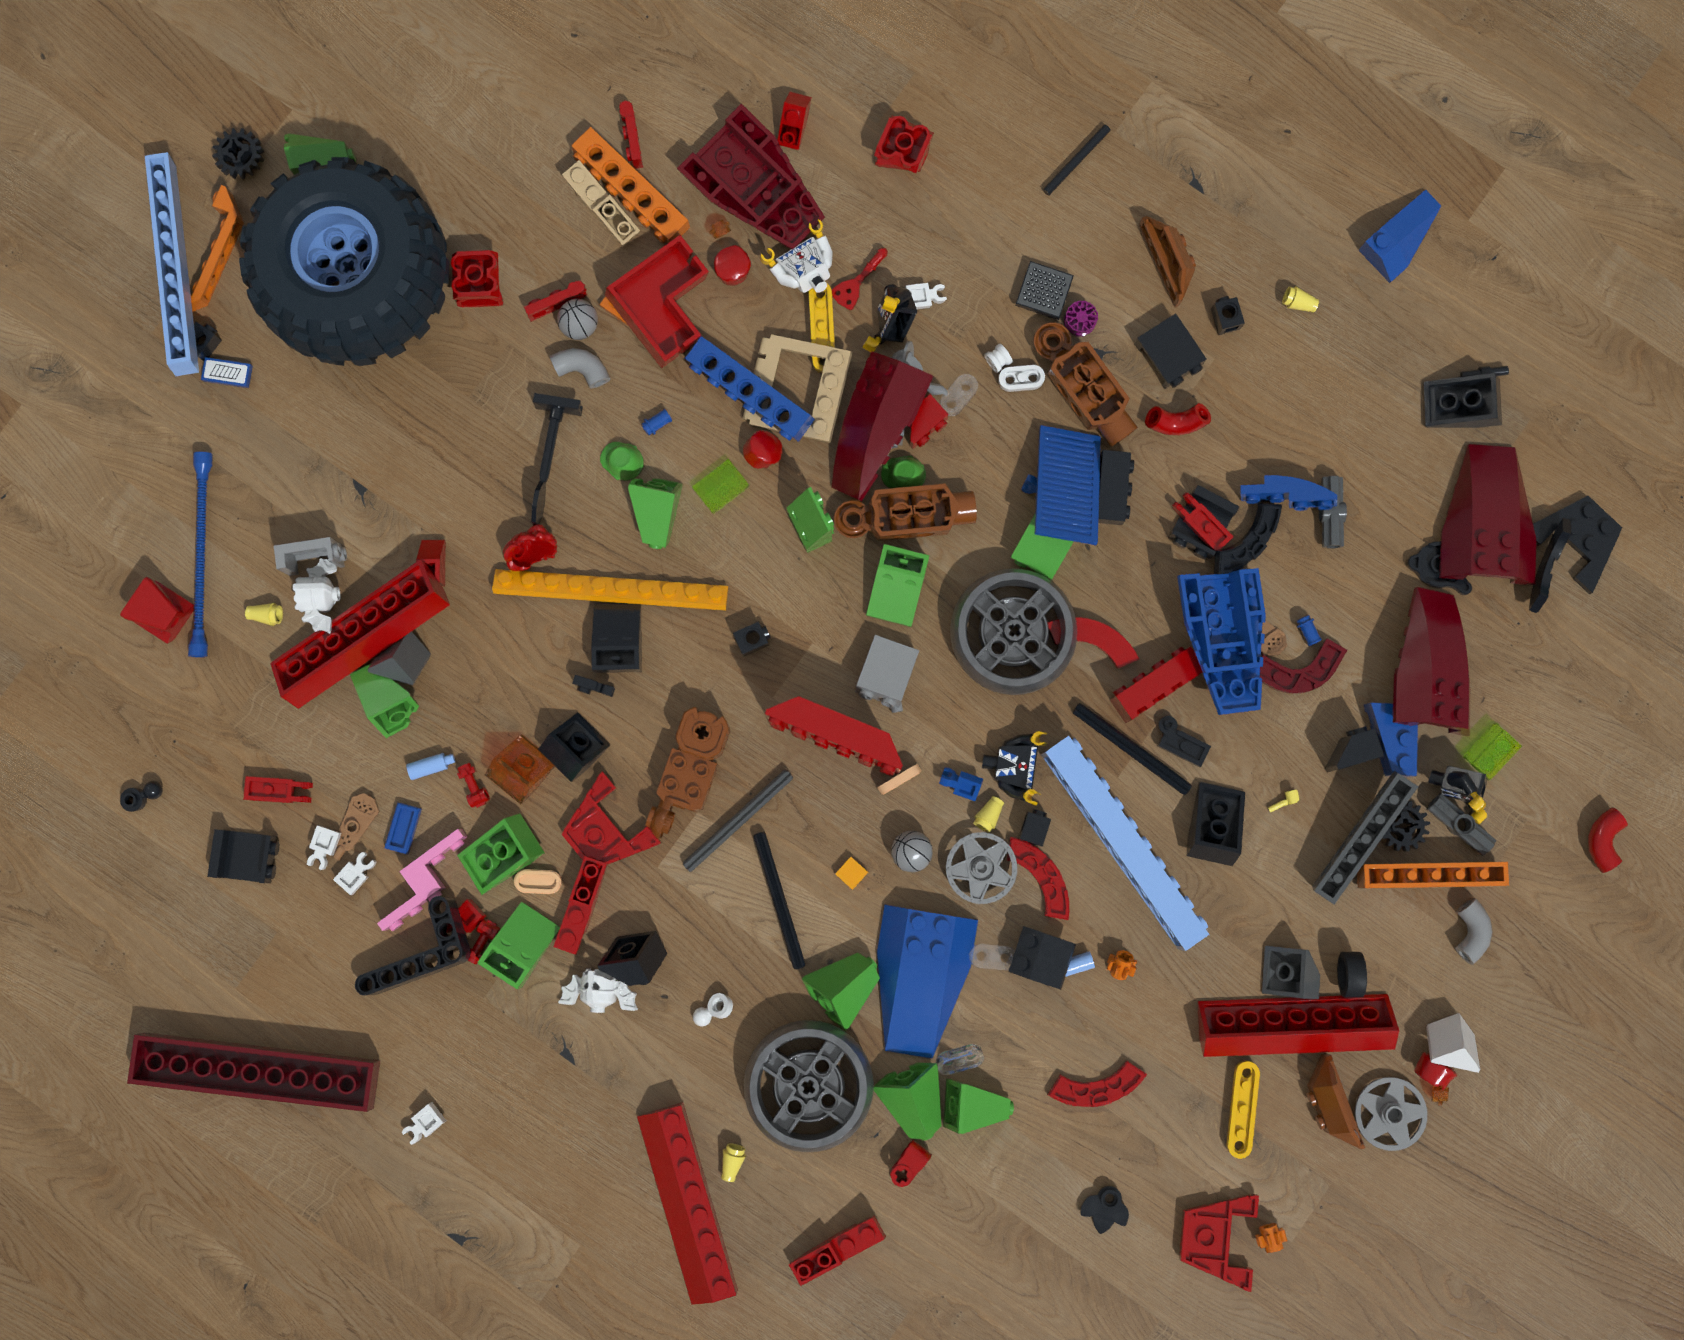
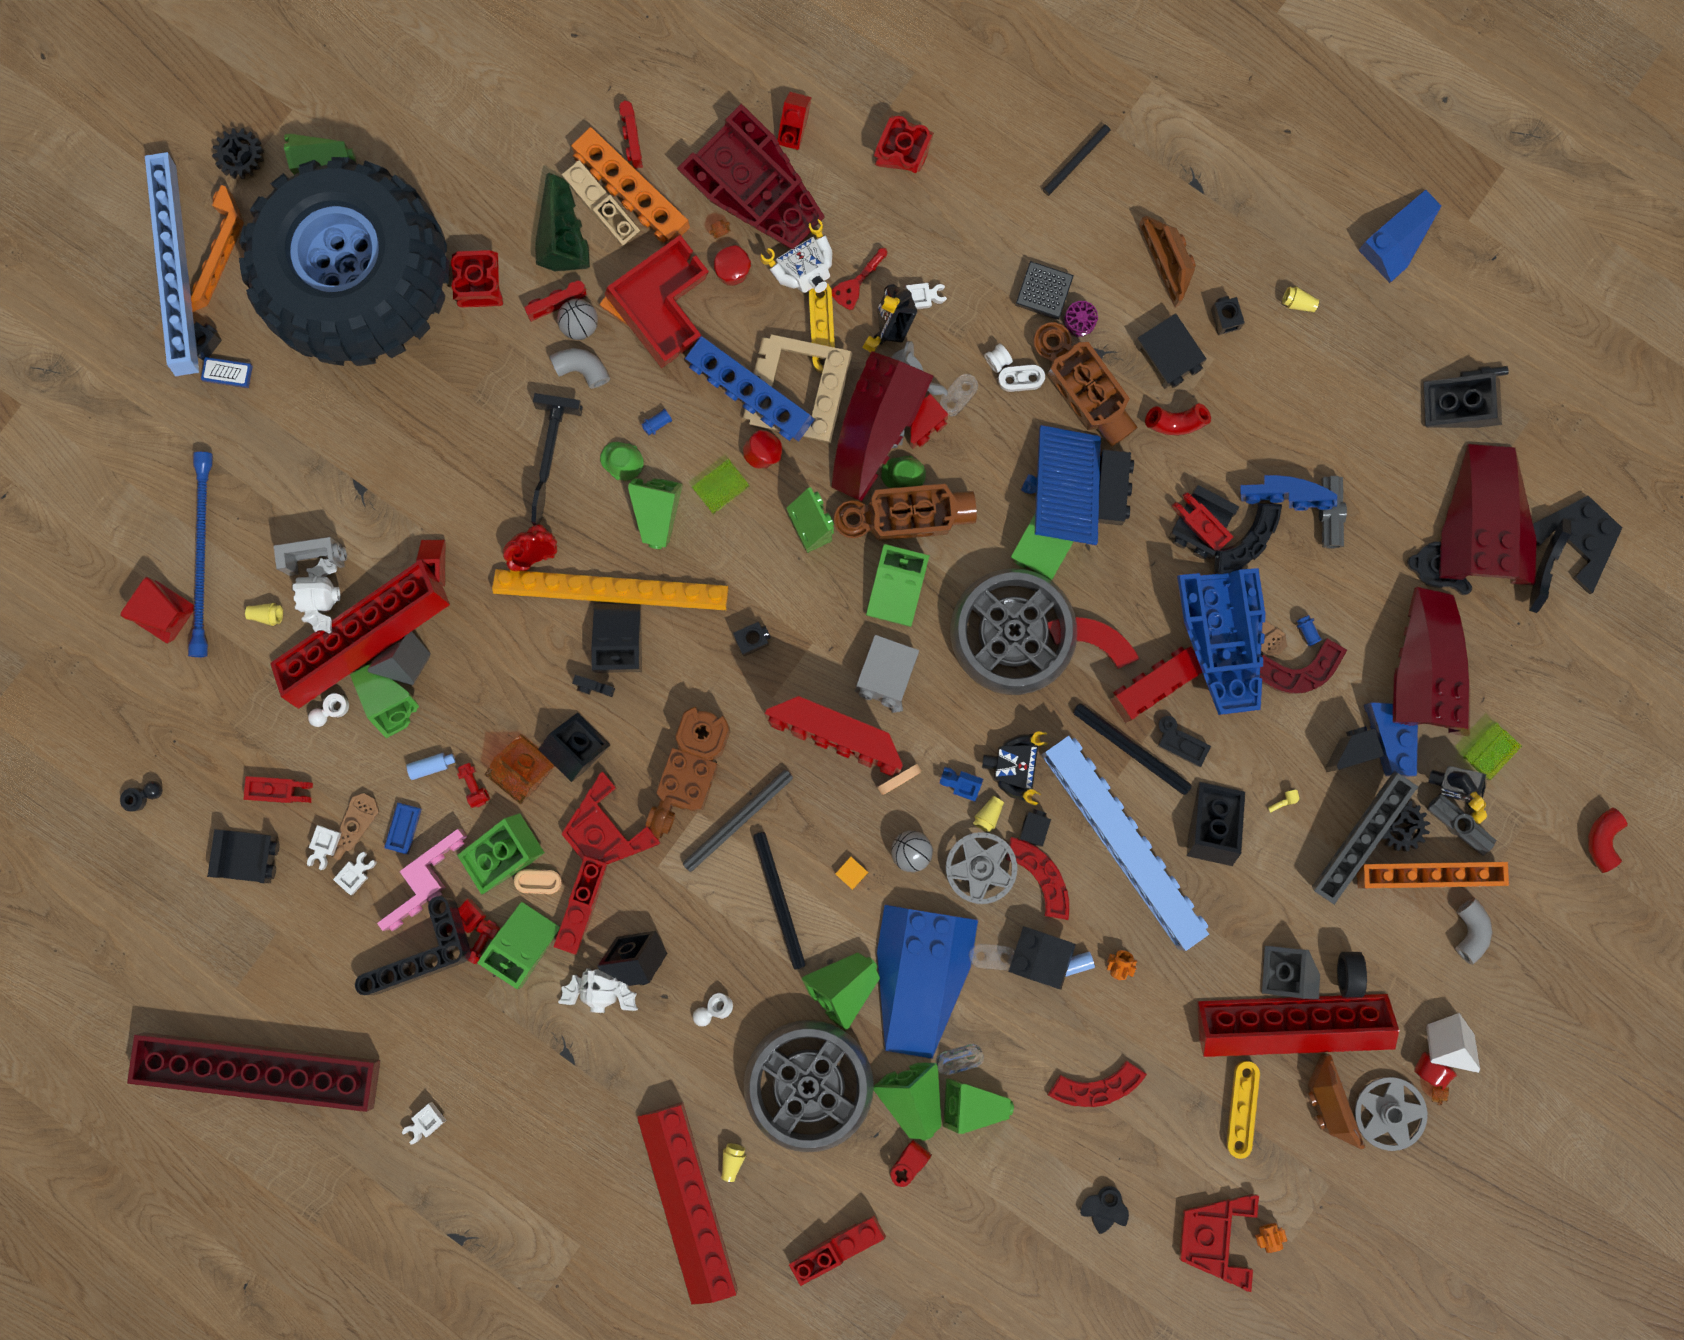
(318, 717): none -> white plate
(559, 238): none -> clear green wedge

